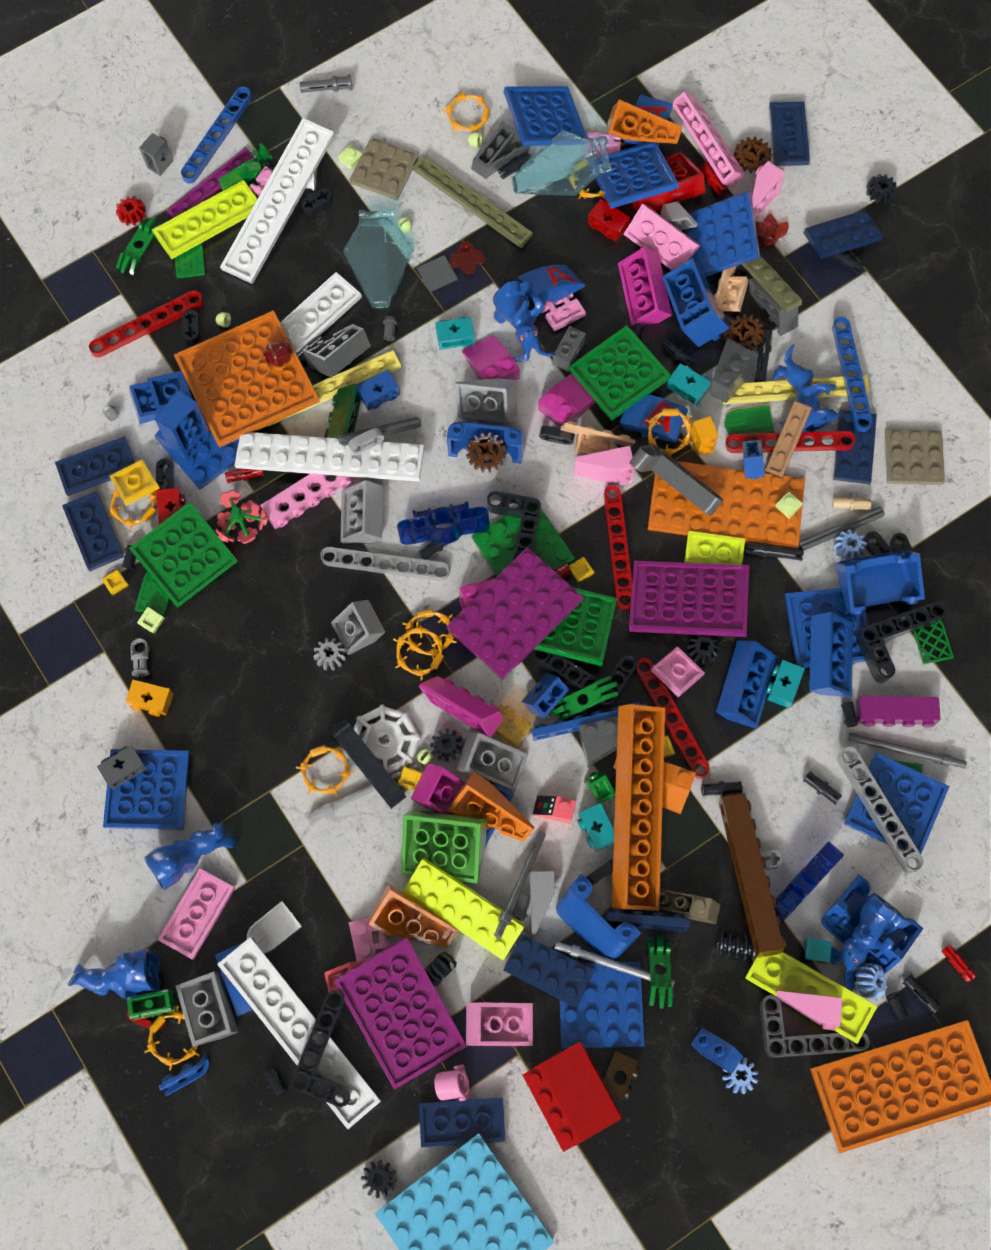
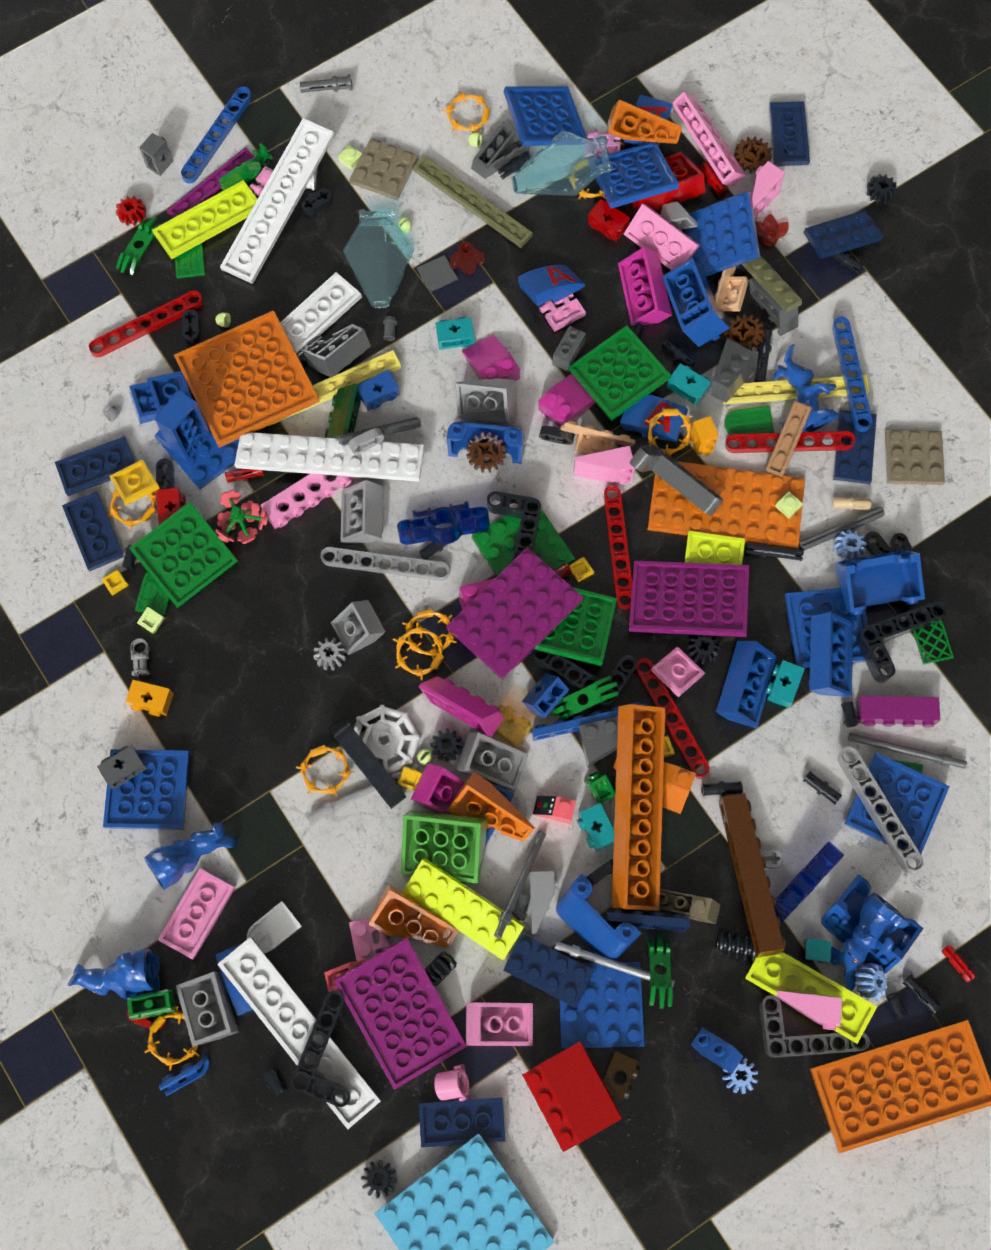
(278, 353): dark red head -> none
(513, 306): blue animal -> none
(753, 459): blue brick -> none

